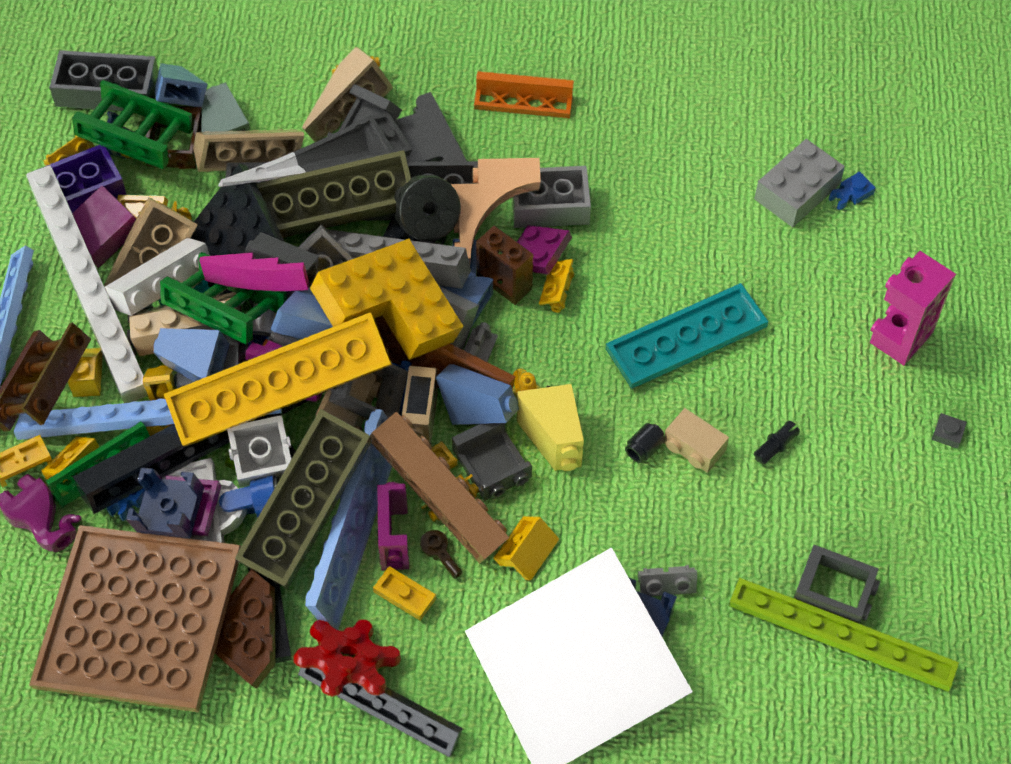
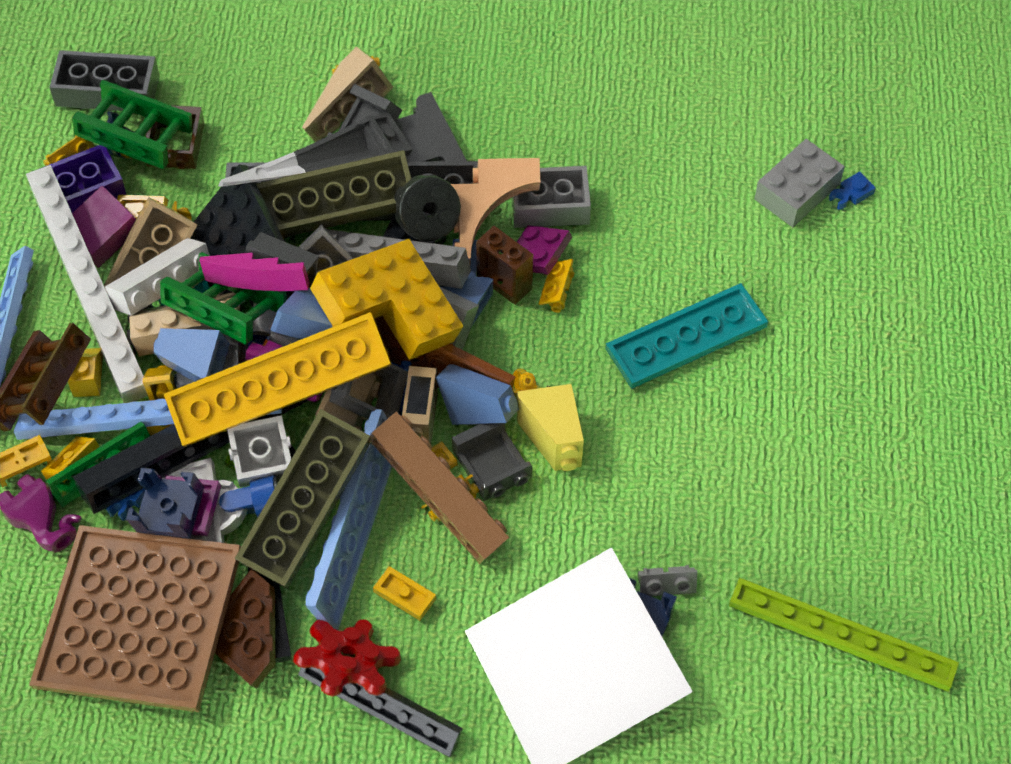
(179, 86): medium blue slope -> none
(217, 149): tan slope -> none
(222, 111): sand green slope -> none
(392, 548): magenta panel -> none
(435, 544): dark brown plate -> none
(481, 342): light grey hinge -> none
(524, 89): orange fence -> none
(527, 546): yellow panel -> none
(645, 442): black brick -> none
(695, 440): tan brick -> none
(776, 442): black axle -> none
(844, 565): dark grey window -> none
(912, 307): dark pink plate -> none
(949, 430): dark grey plate -> none

